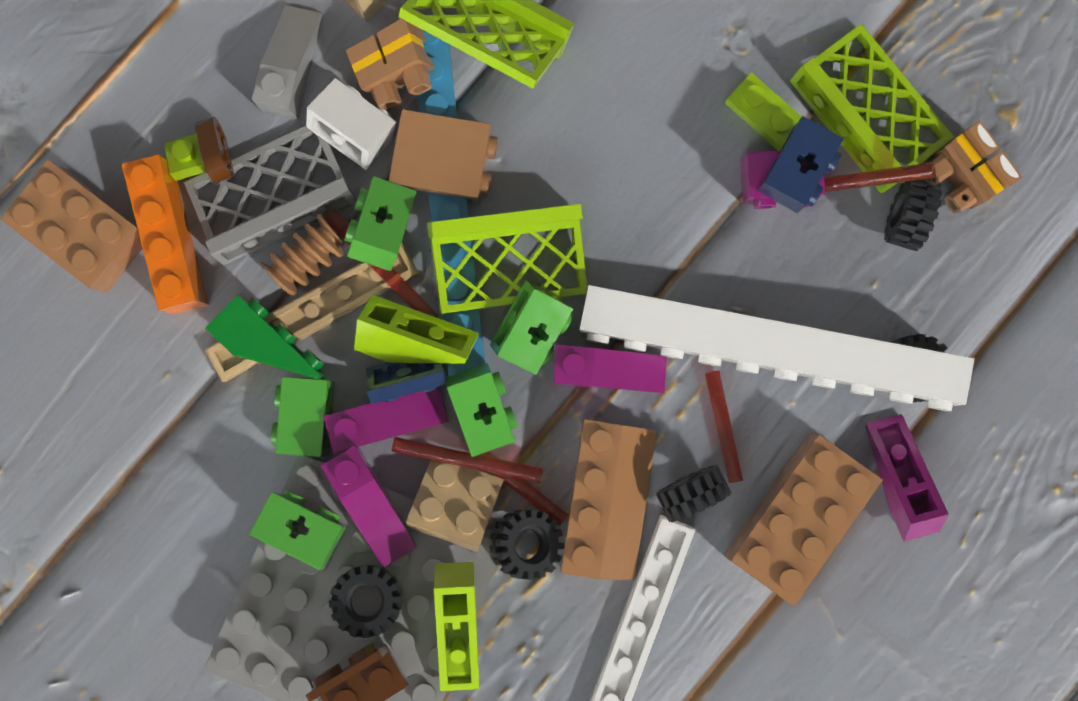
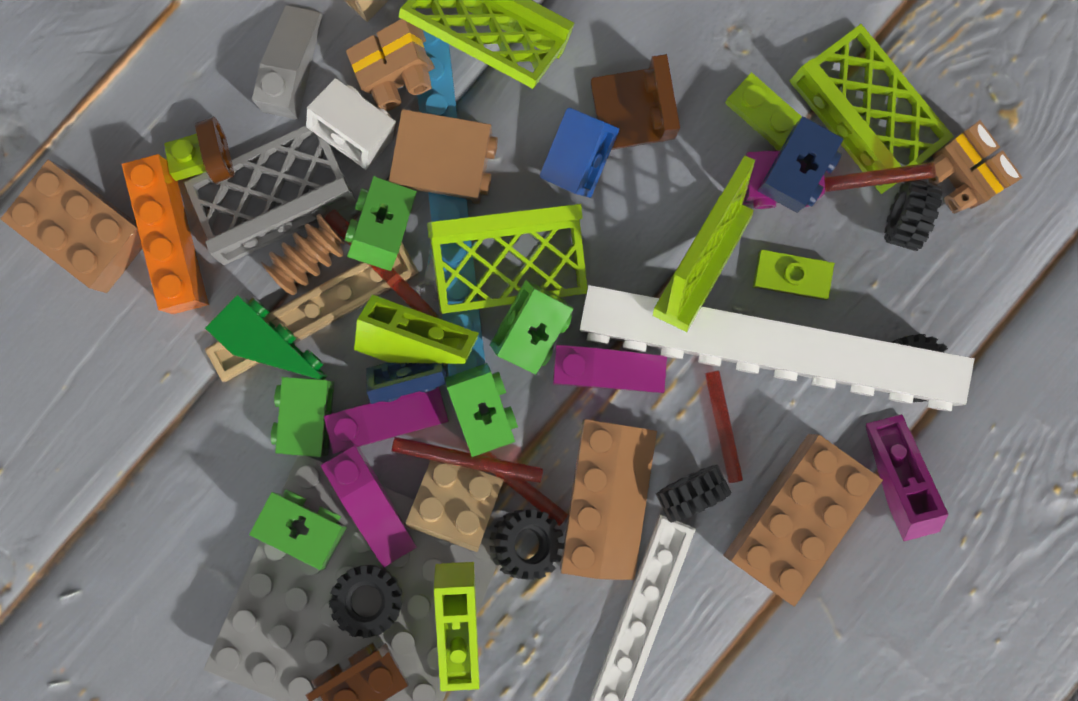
(579, 153): none -> blue panel
(638, 104): none -> reddish brown bracket
(707, 253): none -> lime fence
(793, 275): none -> lime plate

